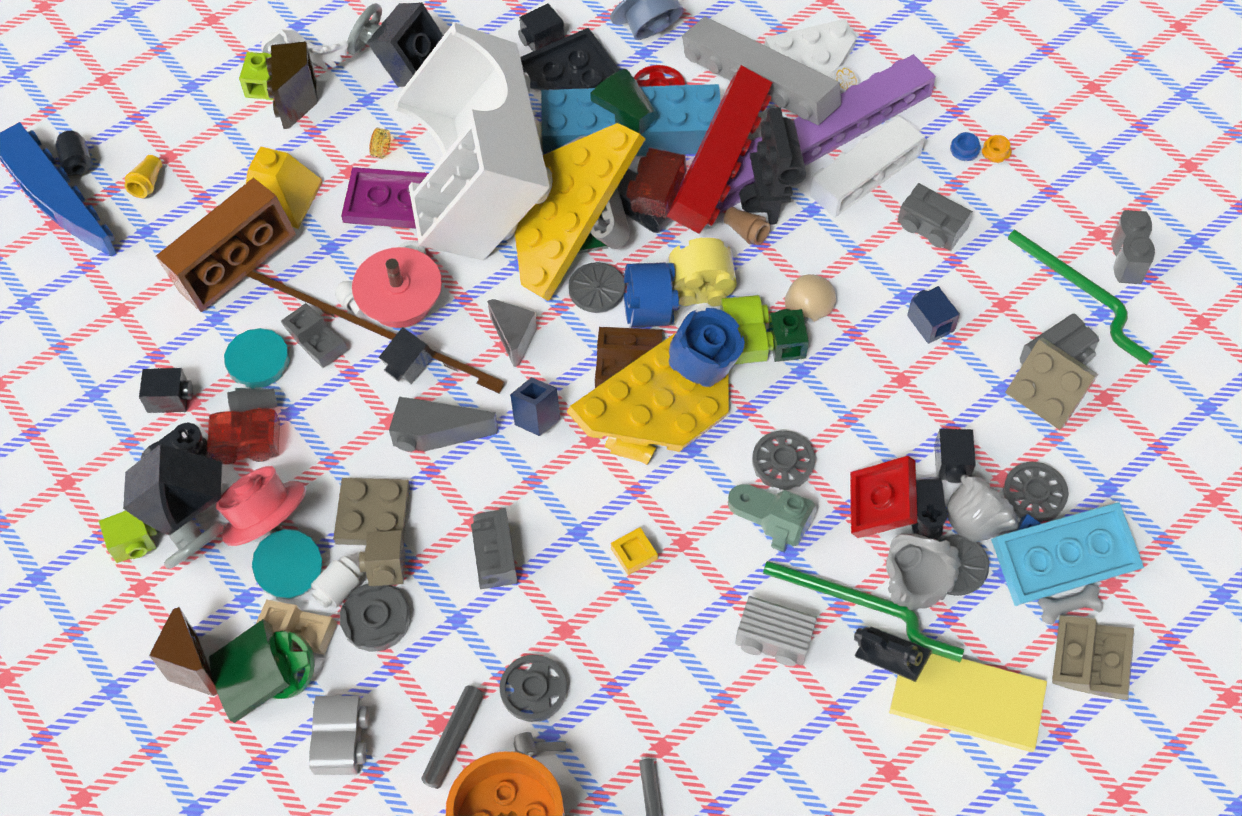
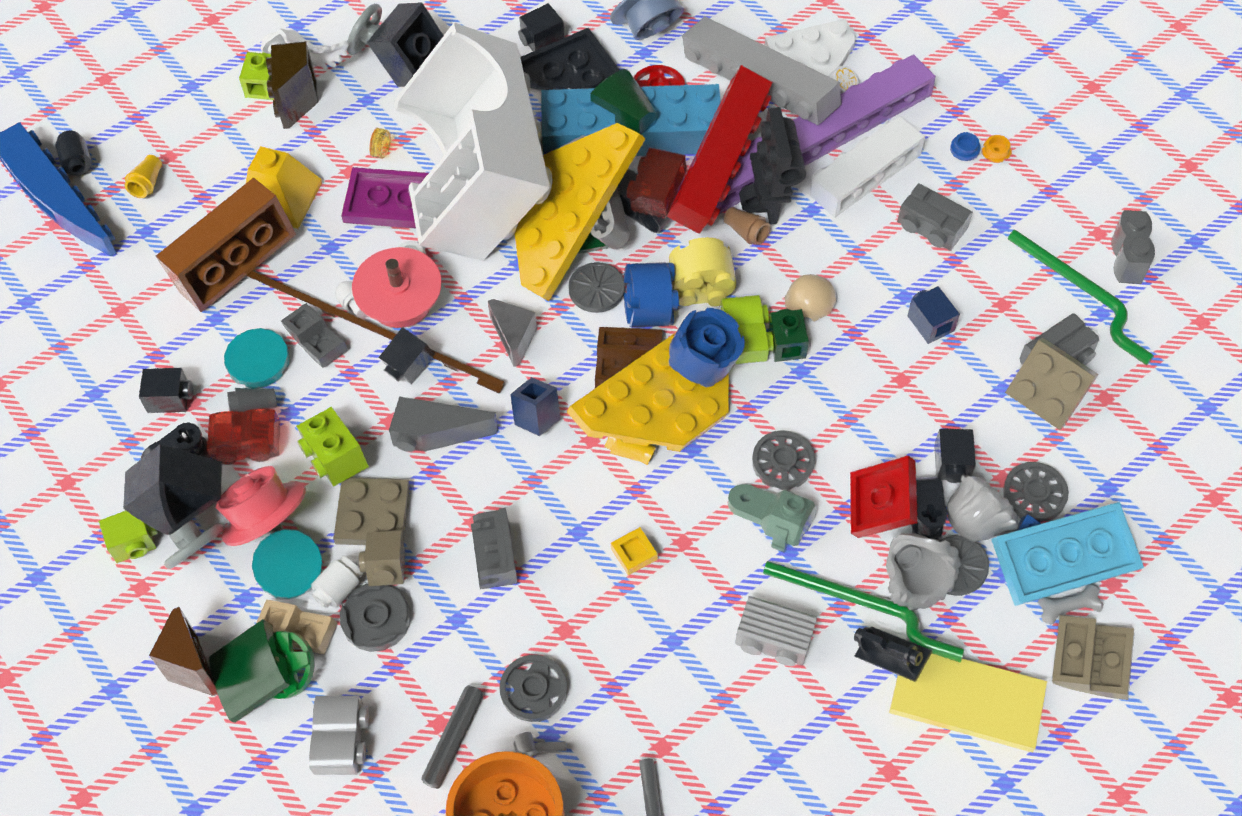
(331, 446): none -> lime brick

